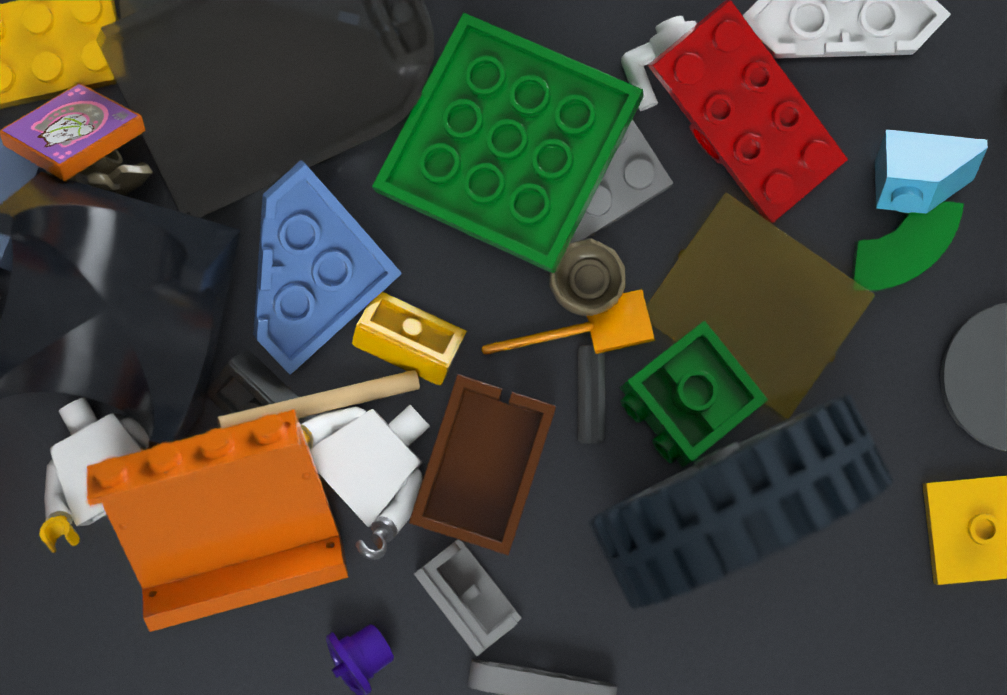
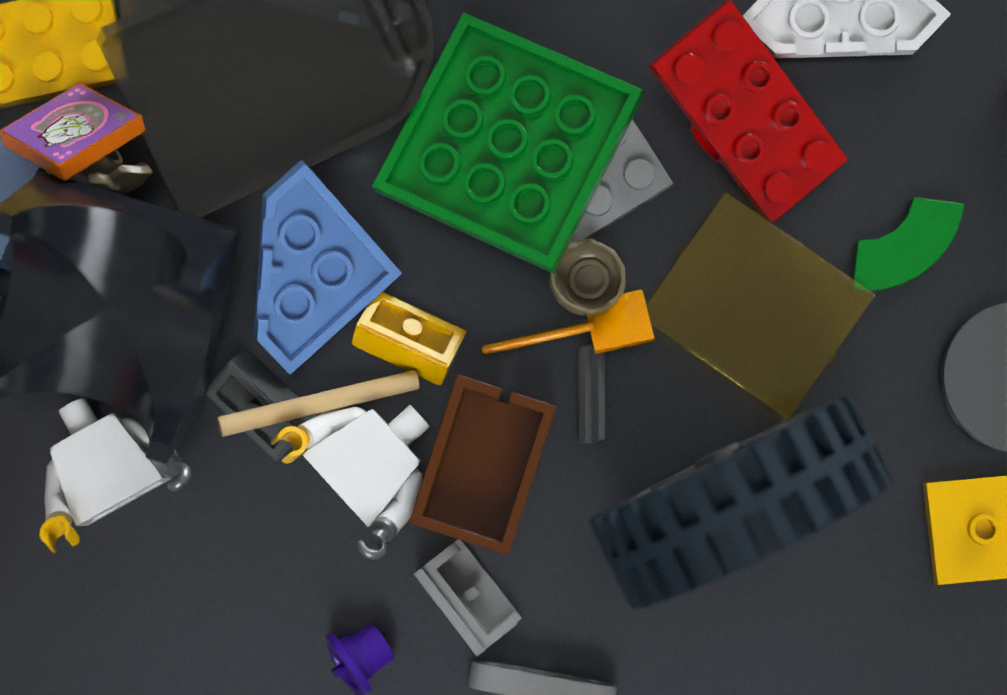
(221, 519): orange panel -> none
(635, 59): white plate -> none
(691, 395): green plate -> none
(923, 169): medium azure slope -> none

